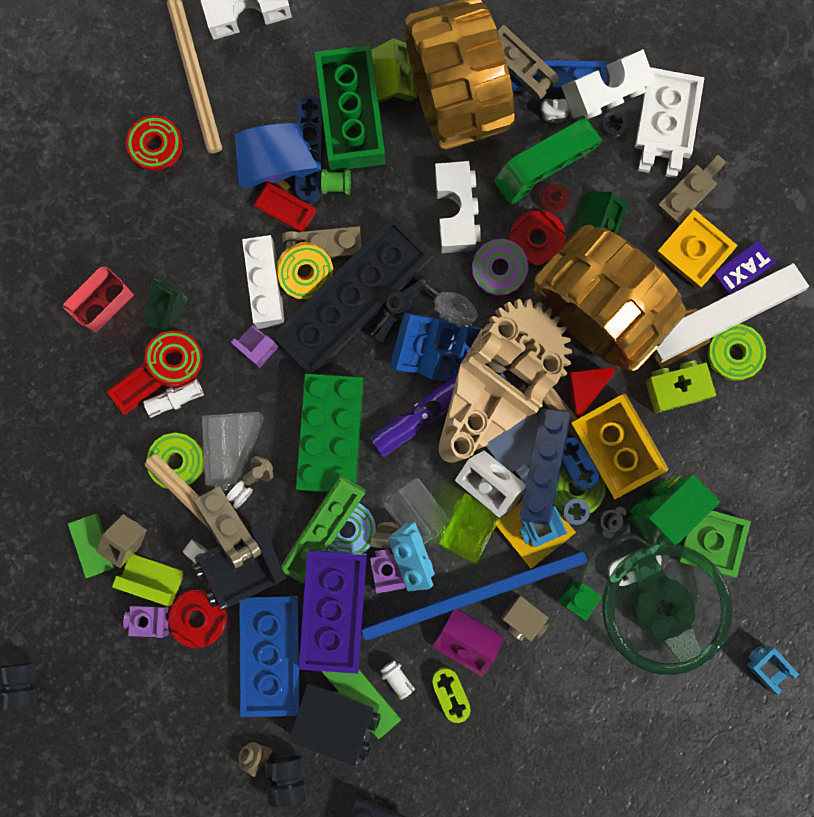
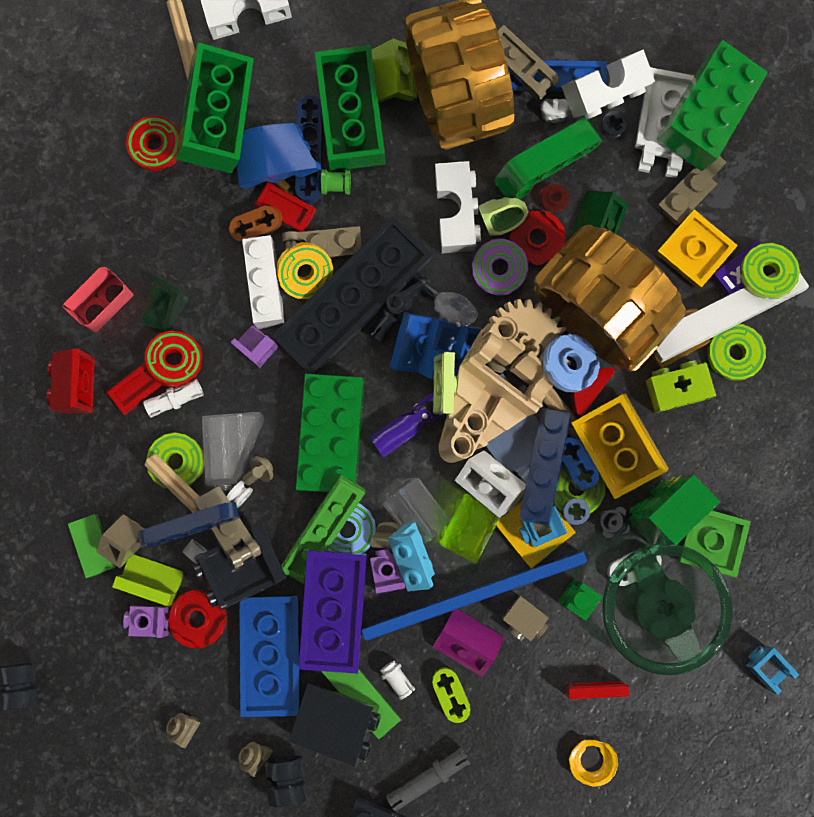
(71, 382): none -> red slope
(181, 729): none -> dark tan plate
(188, 524): none -> dark blue beam
(215, 108): none -> green brick
(253, 217): none -> dark orange beam
(428, 779): none -> dark grey pin
(444, 383): none -> yellowish green plate
(503, 215): none -> rock
(557, 369): none -> light blue tile
(597, 690): none -> red tile
(598, 777): none -> yellow piece
(712, 106): none -> green brick
(777, 257): none -> lime tile

